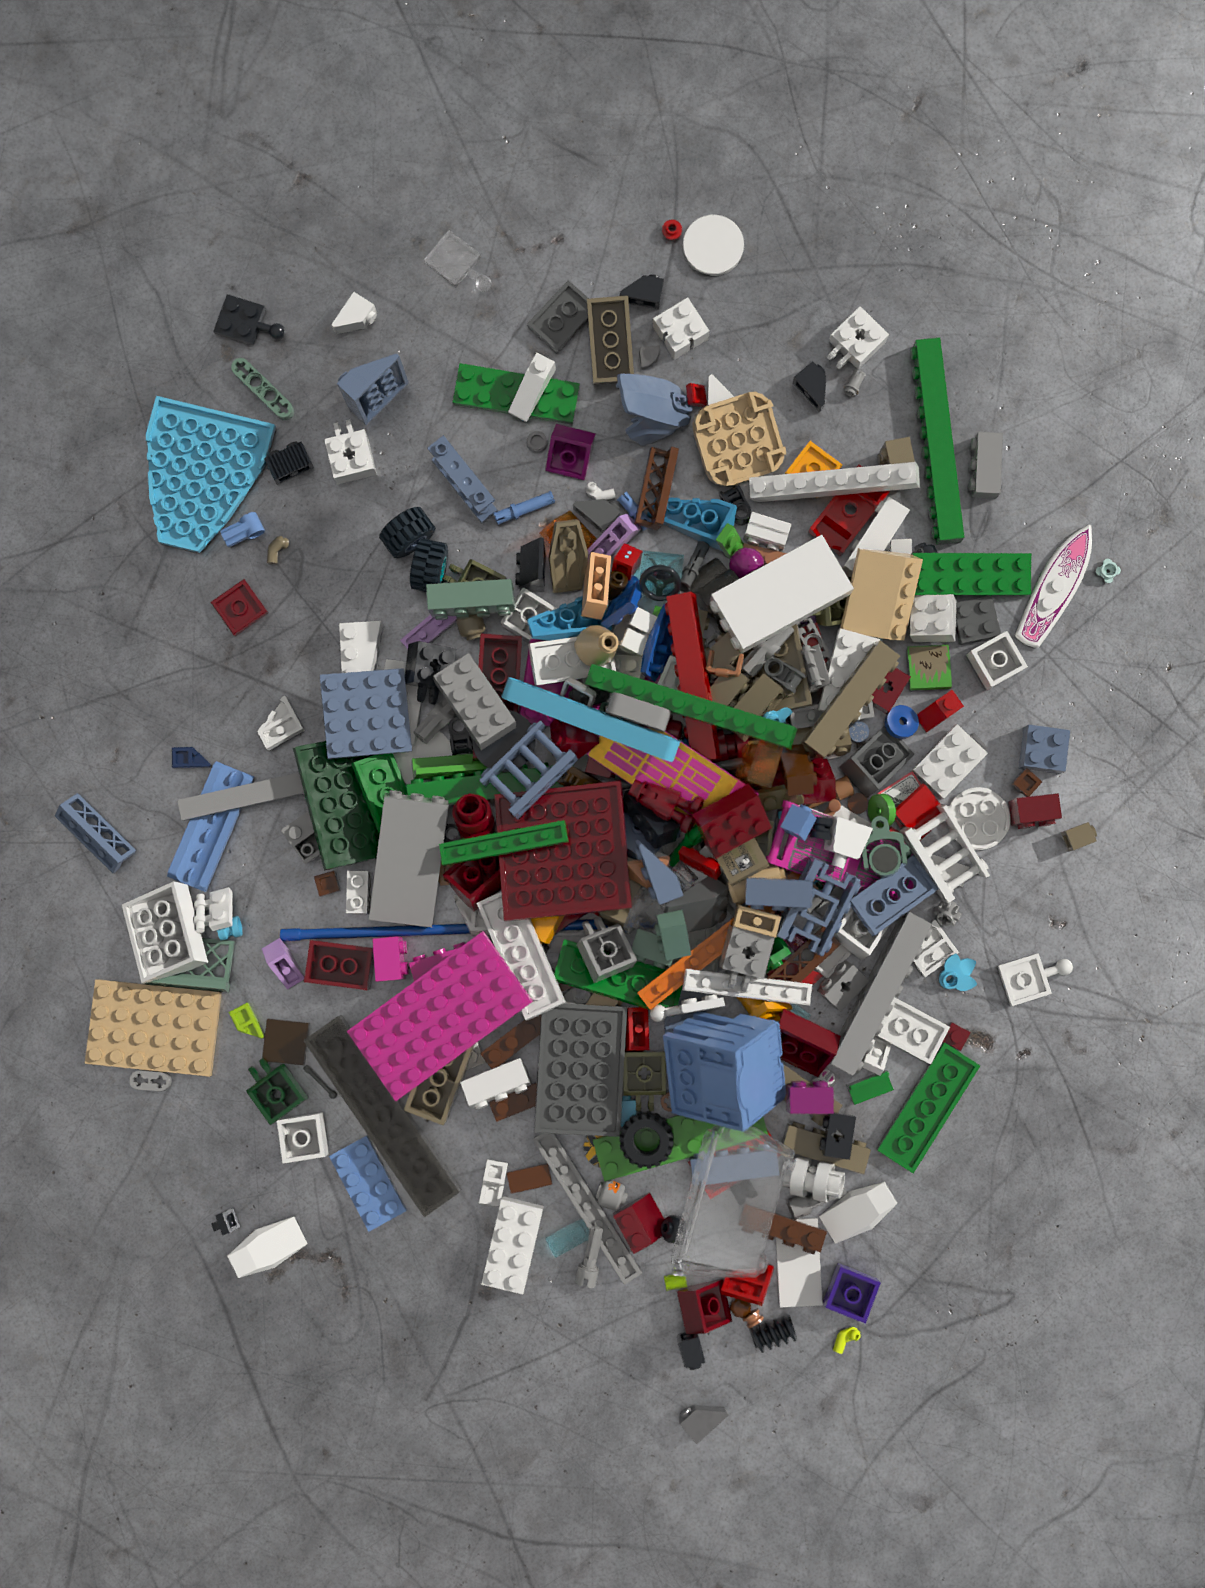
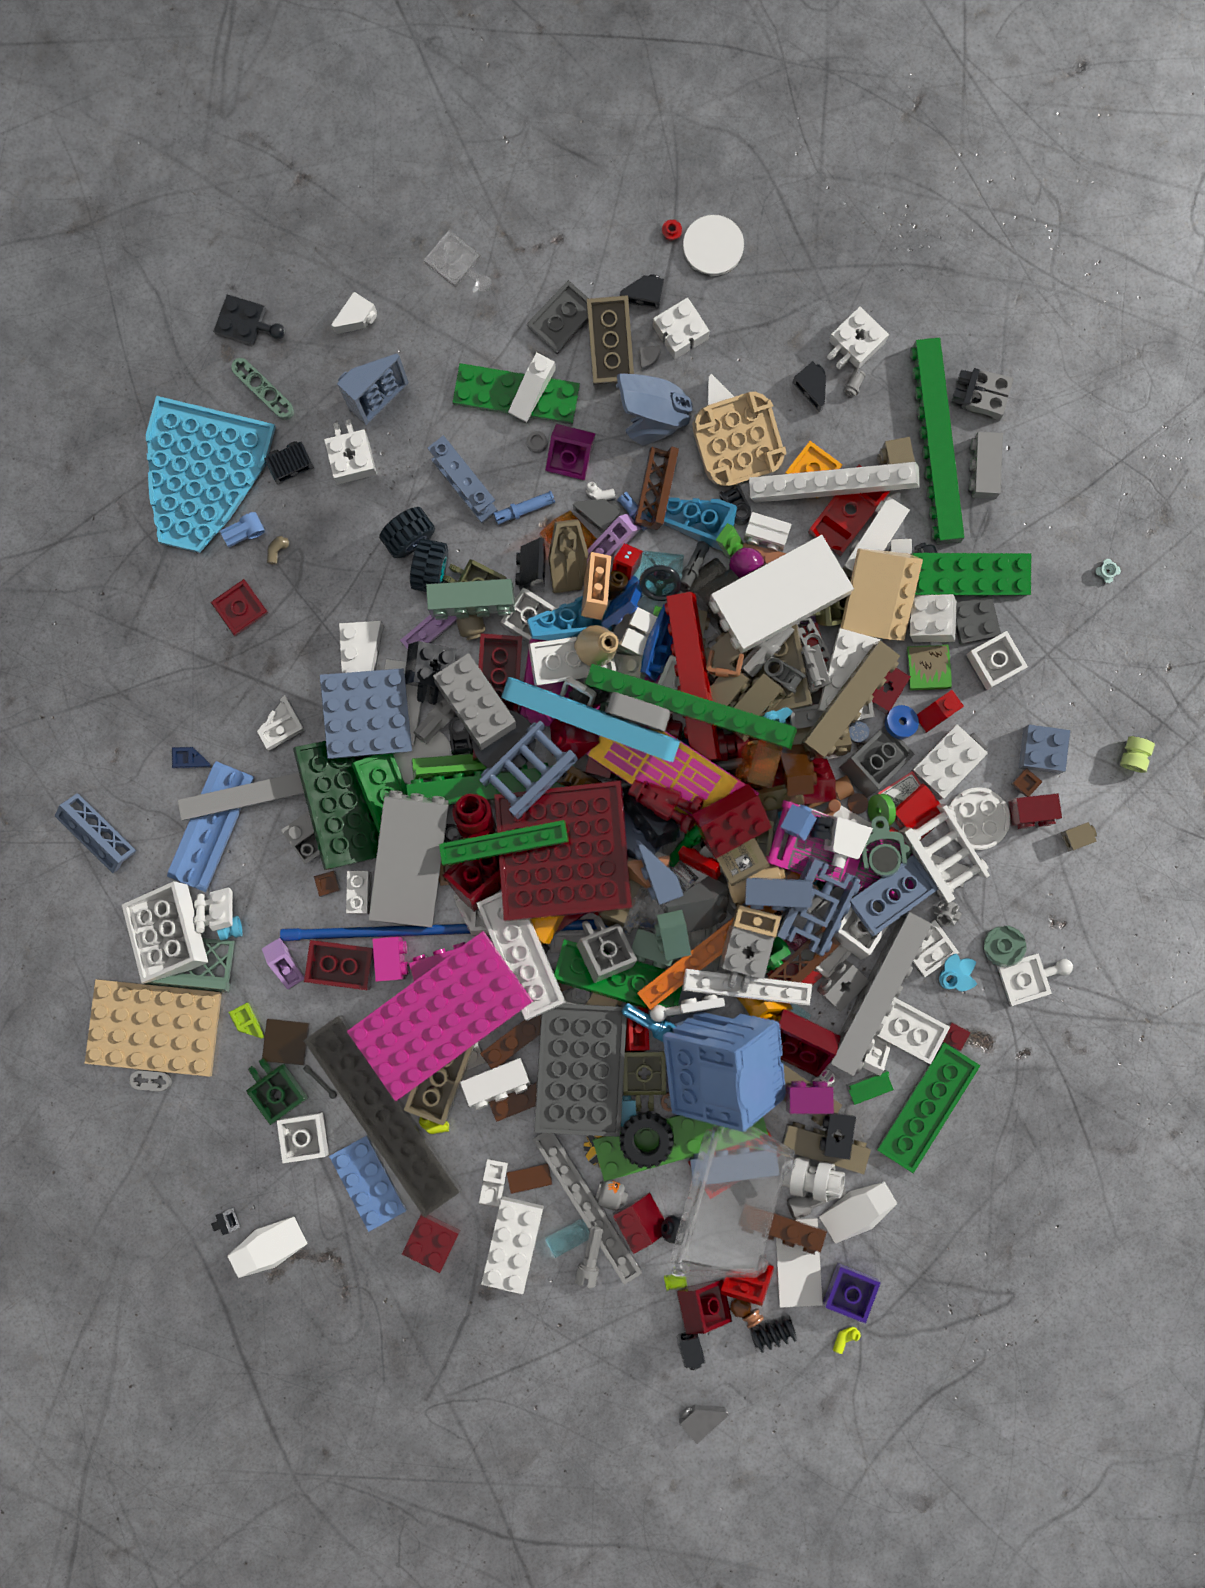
(431, 1242): none -> dark red brick
(432, 1127): none -> neon yellow arm
(658, 1028): none -> dark azure piece
(696, 395): red tile -> none
(985, 392): none -> light grey hips
(1005, 946): none -> sand green tile
(1055, 588): white piece -> none
(1137, 754): none -> yellowish green wheel

